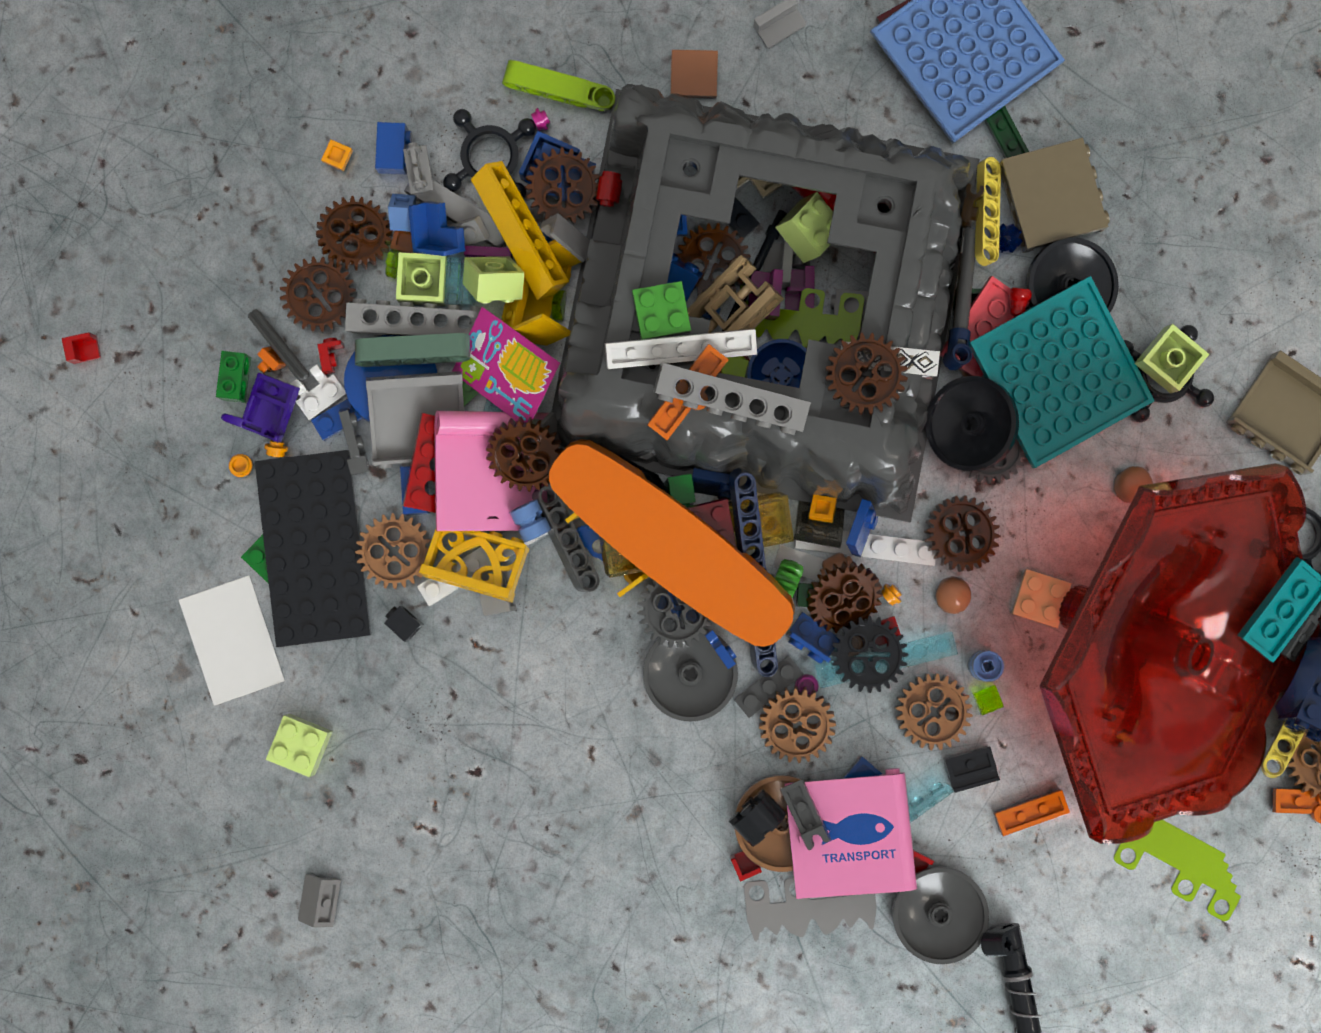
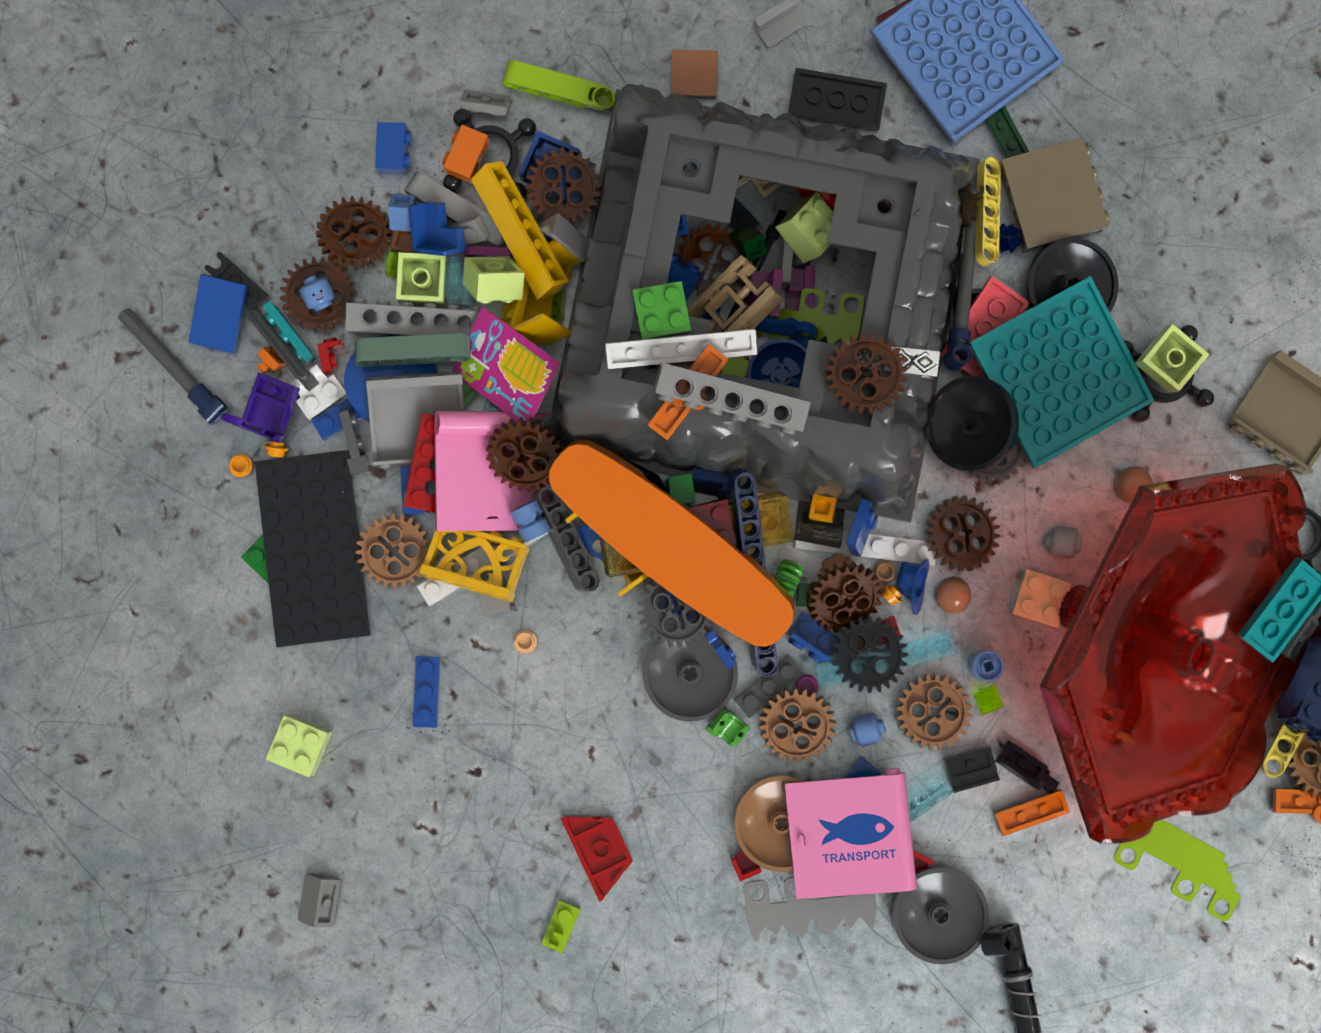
(81, 348): red panel -> none
(209, 405): none -> dark grey piece
(218, 313): none -> blue tile
(228, 270): none -> black plate
(231, 640): white sticker -> none
(233, 376): green brick -> none
(288, 333): none -> teal plate
(316, 293): none -> medium blue head
(337, 155): light orange plate -> none
(403, 623): black brick -> none
(418, 168): light grey hinge -> none
(426, 691): none -> blue plate
(466, 153): none -> orange brick
(485, 102): none -> light grey plate
(525, 641): none -> light nougat plate
(540, 119): dark pink plate -> none
(561, 926): none -> lime plate
(599, 850): none -> red wing
(609, 188): red brick -> none
(728, 727): none -> bright green piece
(751, 242): none -> dark green panel
(757, 817): black brick -> none
(789, 327): none -> blue piece
(805, 813): dark grey plate -> none
(837, 99): none -> black plate
(867, 729): none -> medium blue head
(885, 571): none -> medium nougat plate
(912, 581): none -> blue piece
(1019, 300): red piece -> none
(1026, 767): none -> black hinge
(1064, 541): none -> light grey head

